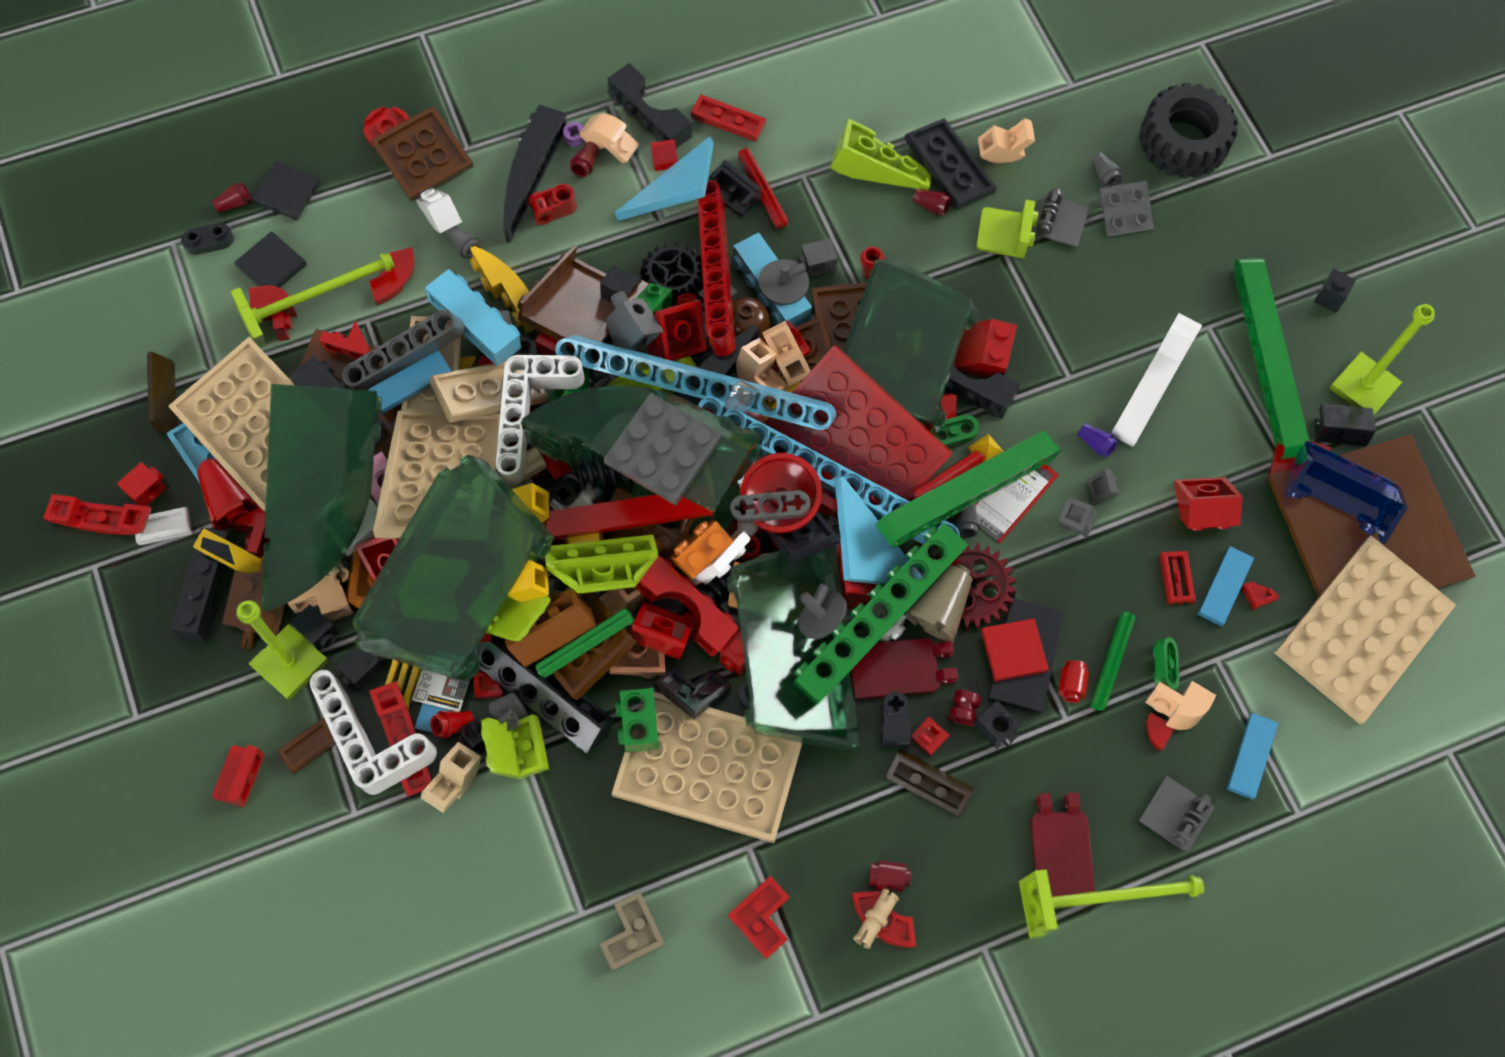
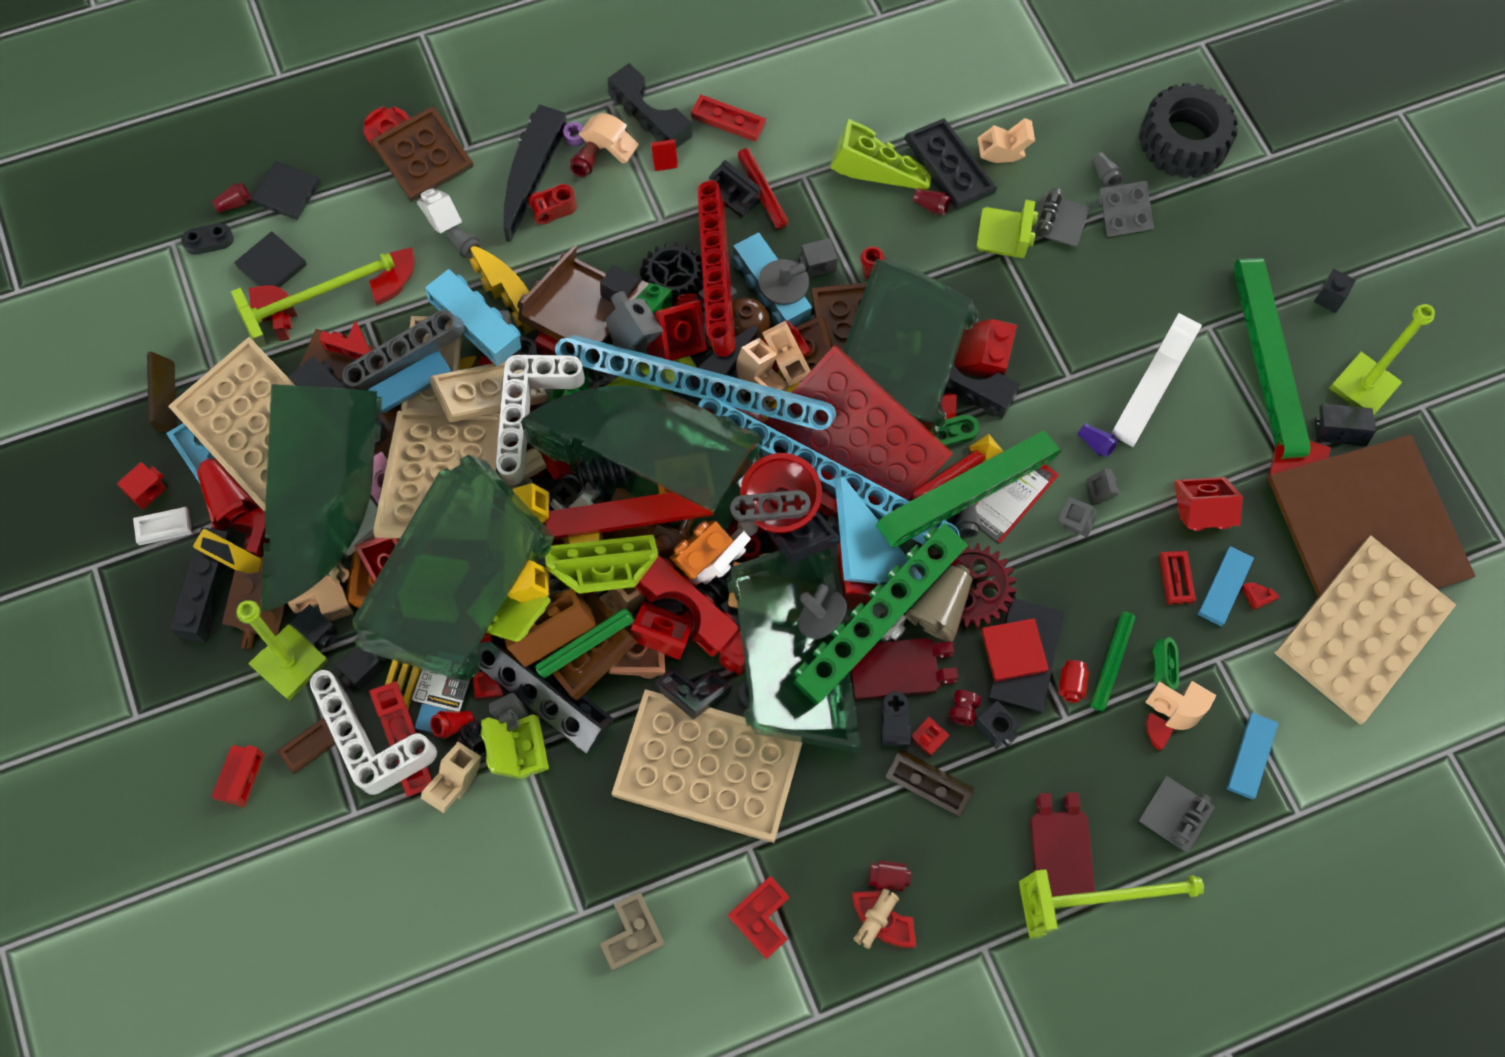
(97, 517): red slope -> none
(643, 719): green brick -> none
(663, 448): dark grey plate -> none
(677, 185): medium azure tile -> none
(741, 397): clear slope -> none
(1349, 487): clear blue windscreen -> none

